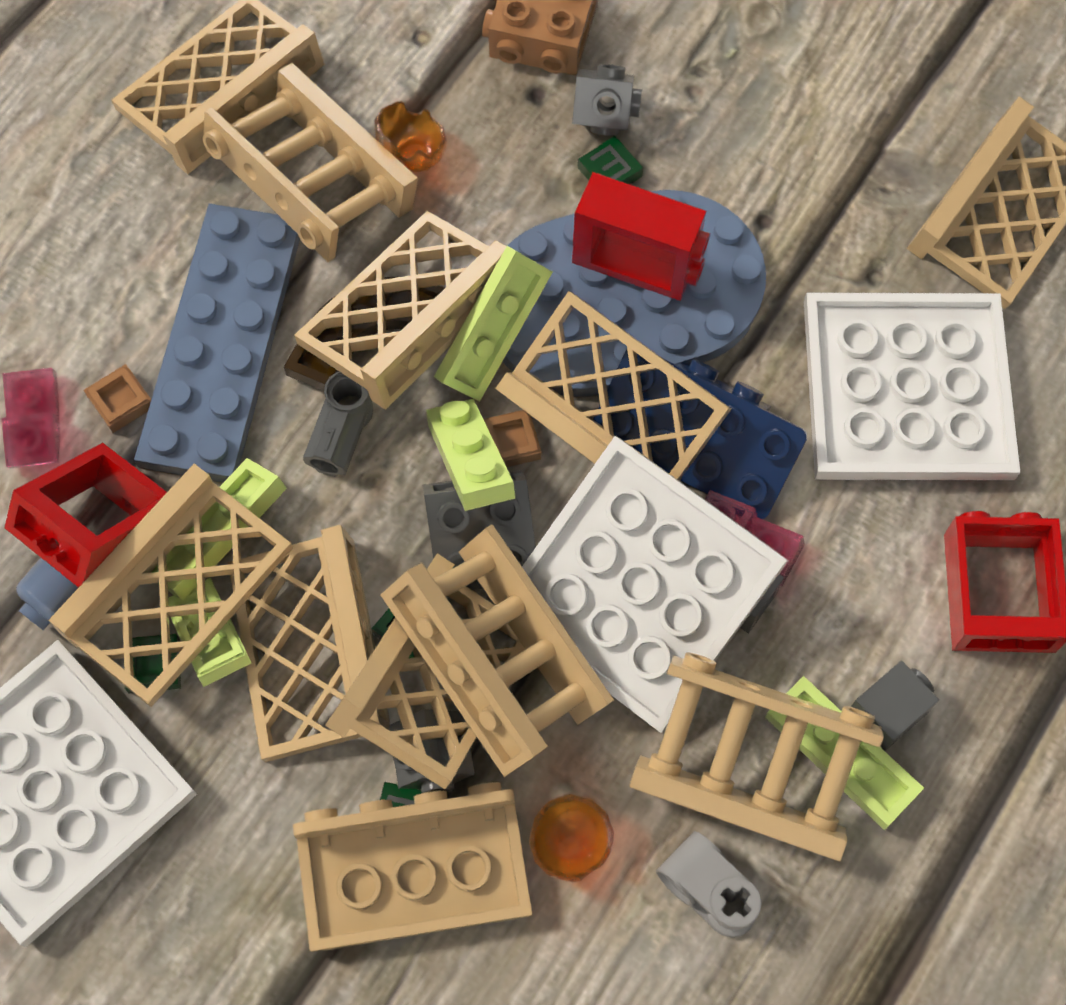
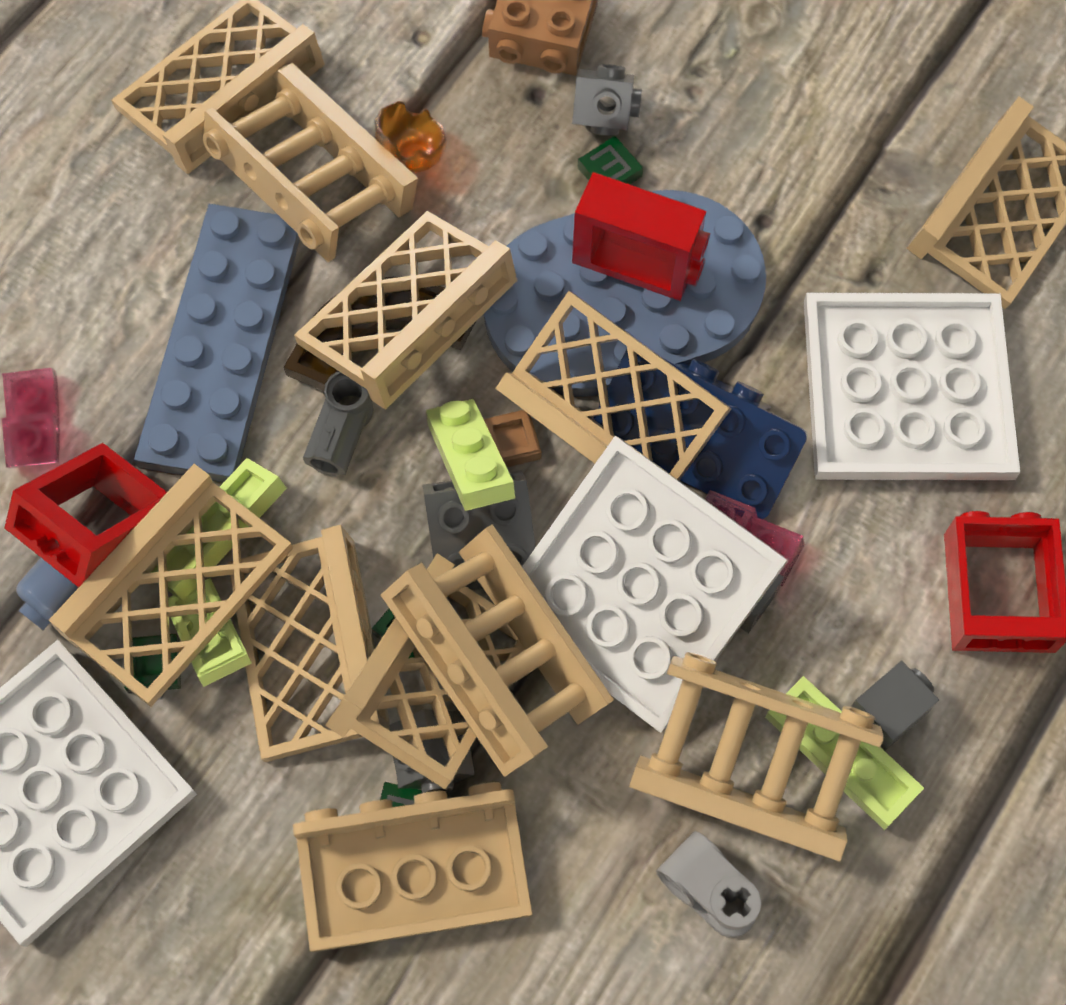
(118, 398): medium nougat tile -> none
(493, 324): yellowish green plate -> none
(571, 837): clear orange hair -> none

